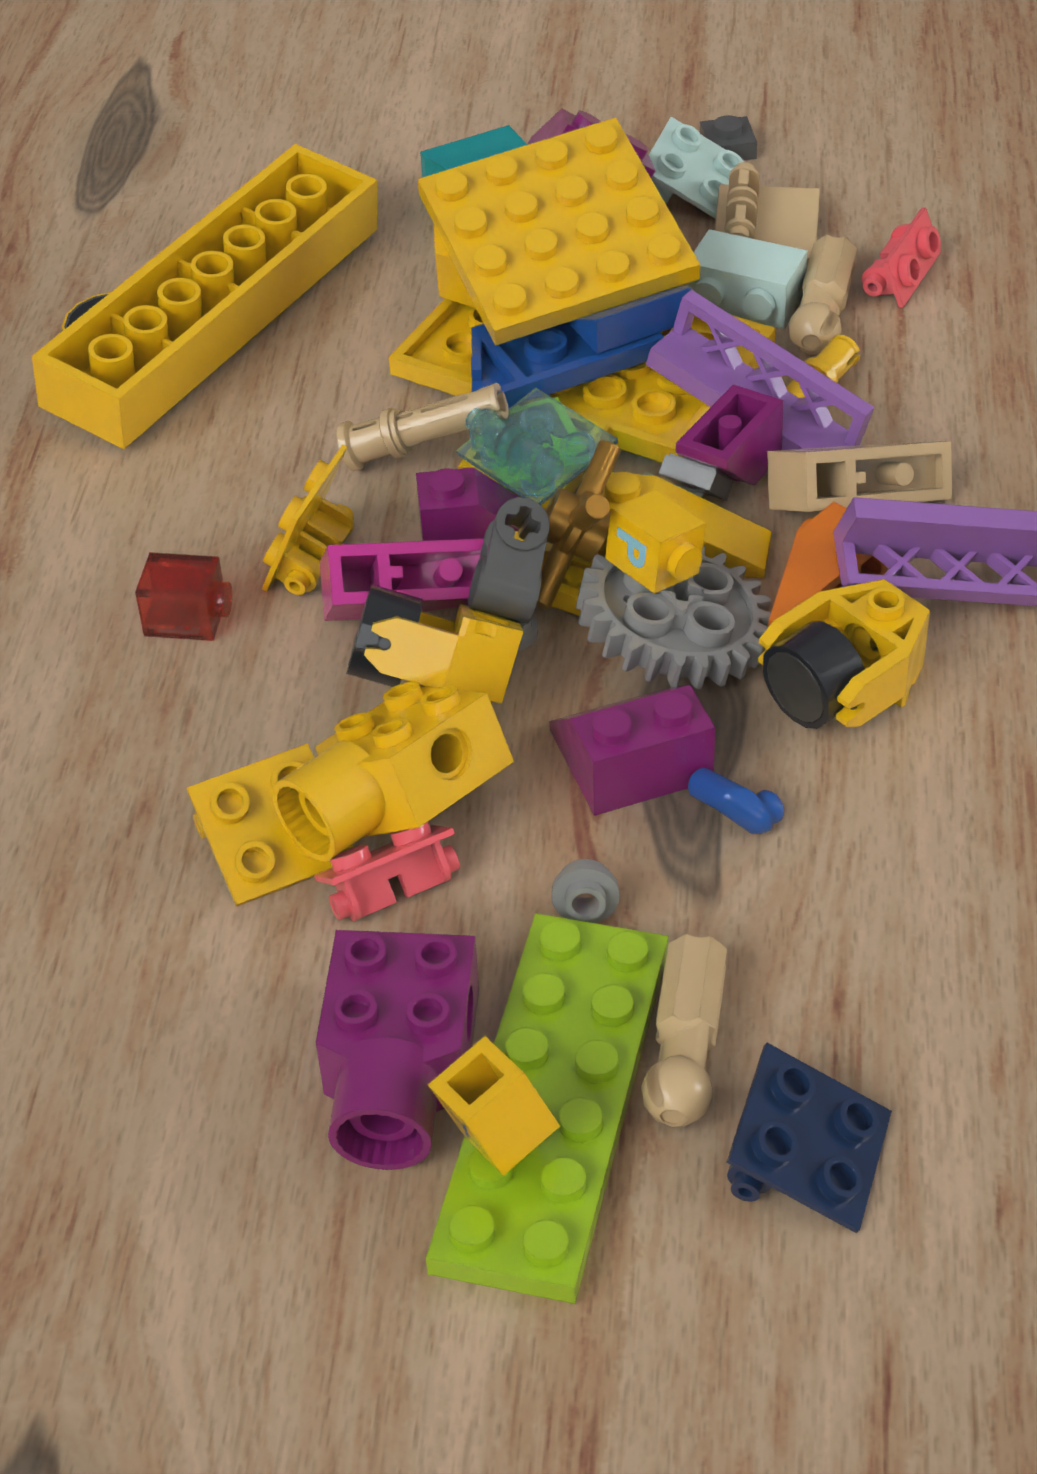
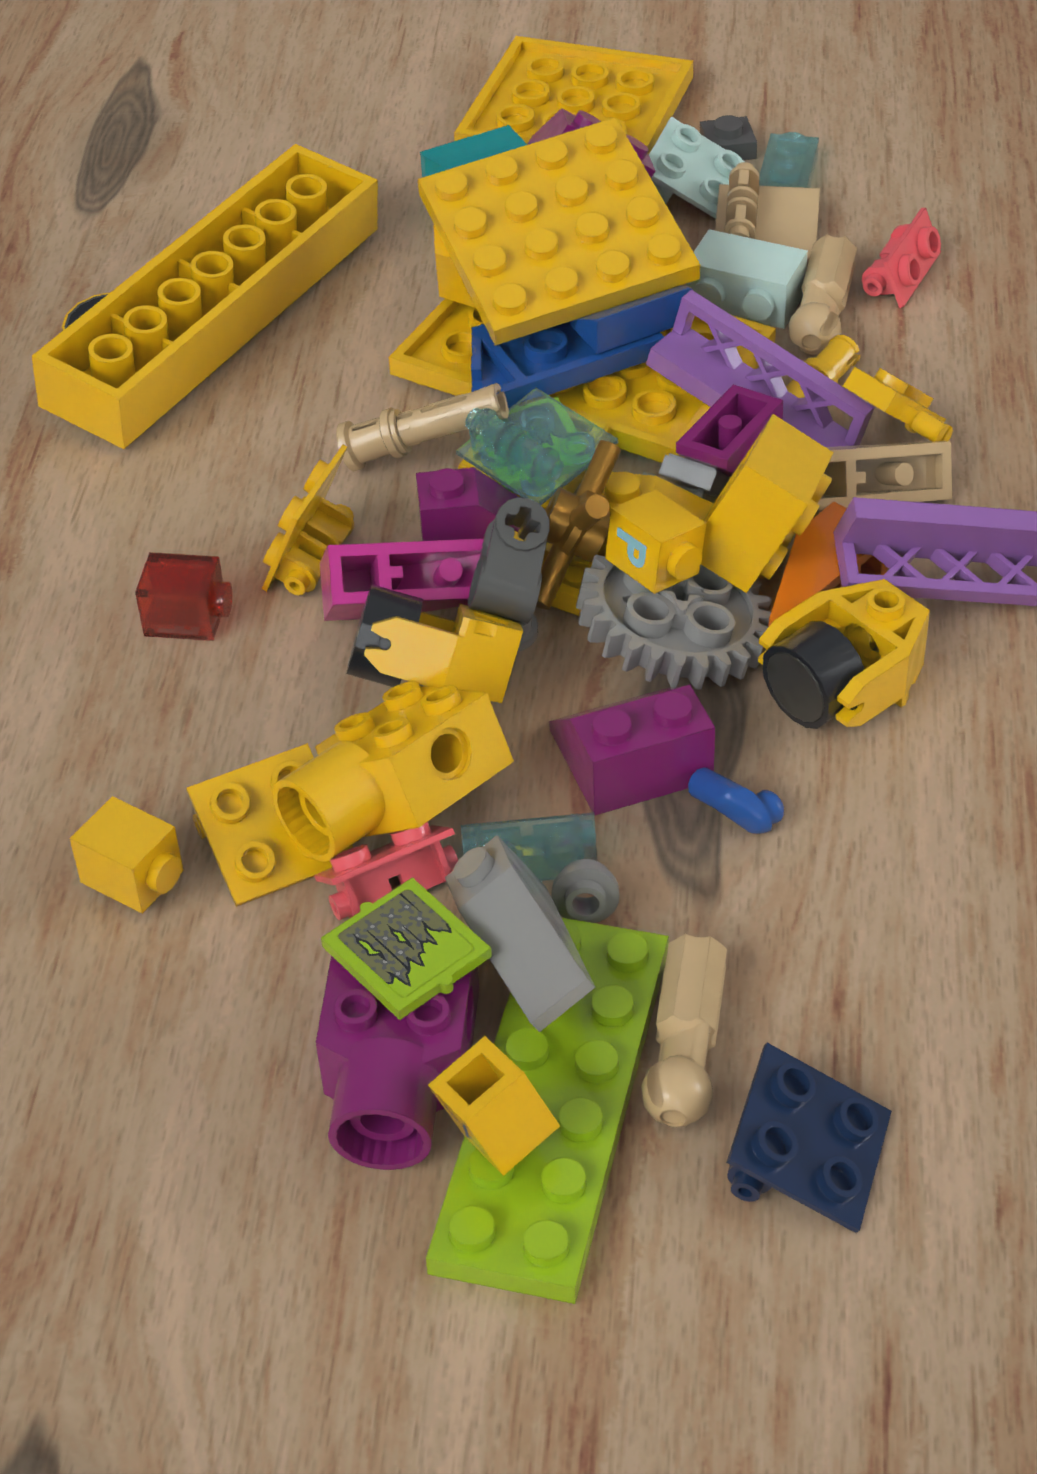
(127, 854): none -> yellow brick
(406, 948): none -> piece
(523, 928): none -> light grey slope
(541, 842): none -> clear light blue hinge
(548, 75): none -> yellow plate
(765, 504): none -> yellow brick
(789, 160): none -> clear light blue plate
(901, 402): none -> yellow plate

